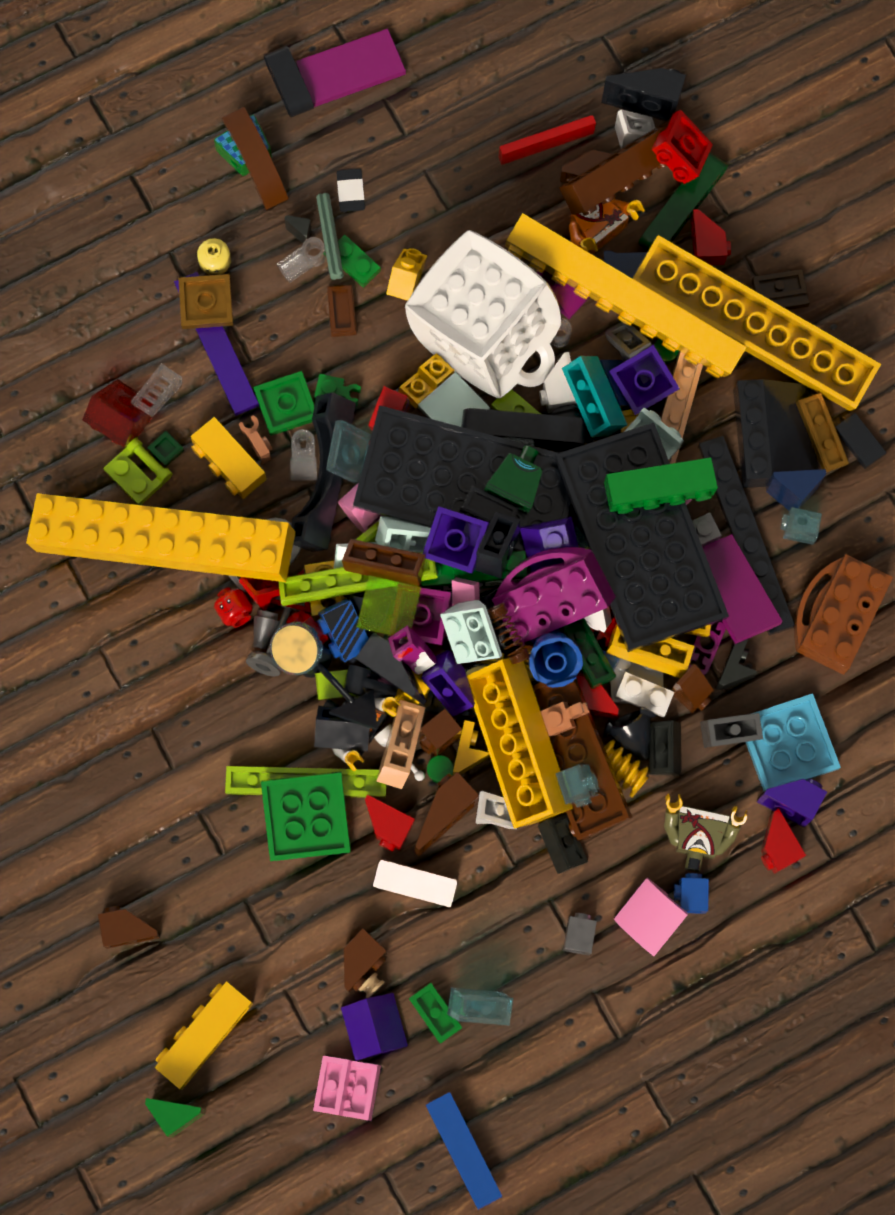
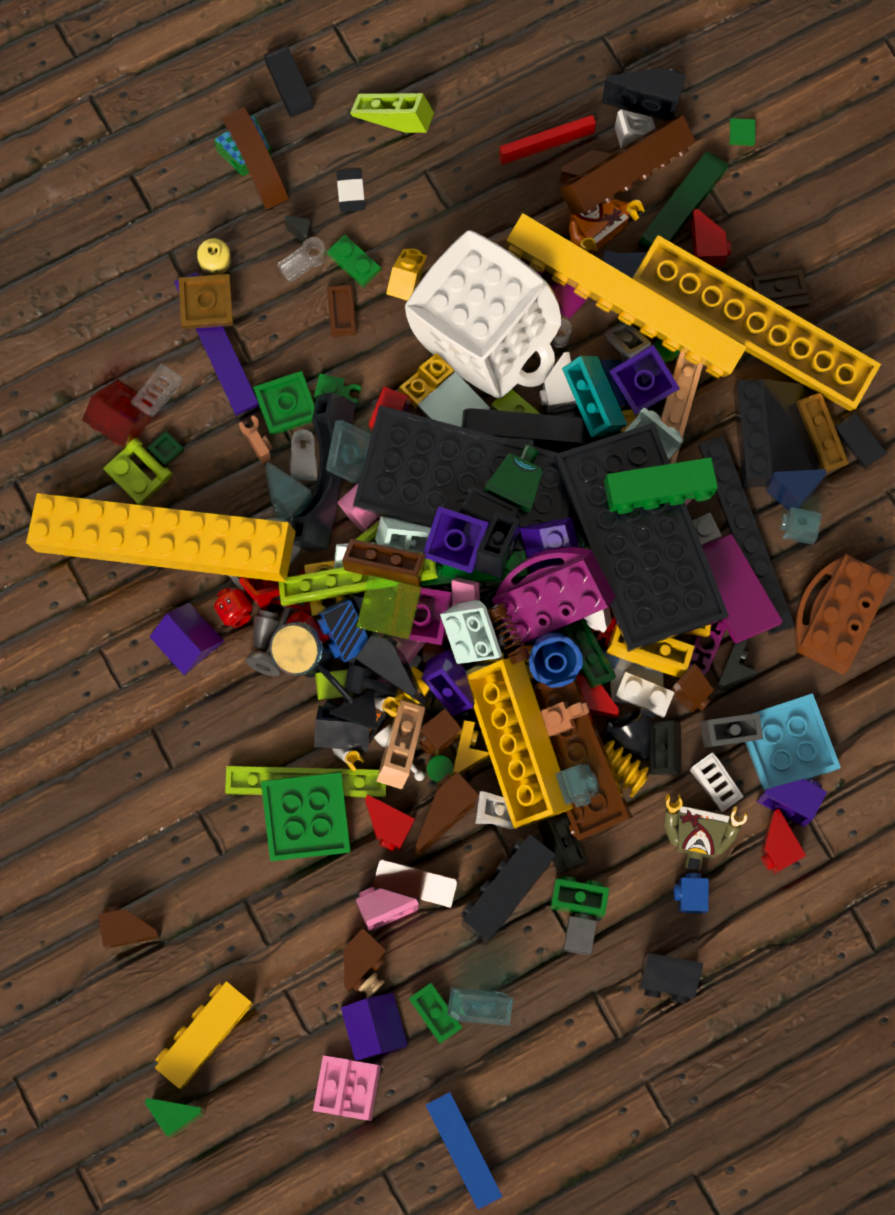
(185, 637): none -> dark purple slope
(227, 458): yellow brick -> none
(286, 494): none -> clear light blue slope
(329, 236): sand green axle -> none
(351, 67): magenta tile -> none
(384, 907): none -> bright pink slope
(396, 111): none -> lime slope
(413, 653): magenta leg -> none
(508, 889): none -> black brick
(579, 897): none -> green brick
(650, 916): bright pink slope -> none
(669, 977): none -> black slope
(682, 148): red plate -> none
(718, 768): none -> white slope
(742, 132): none -> green tile

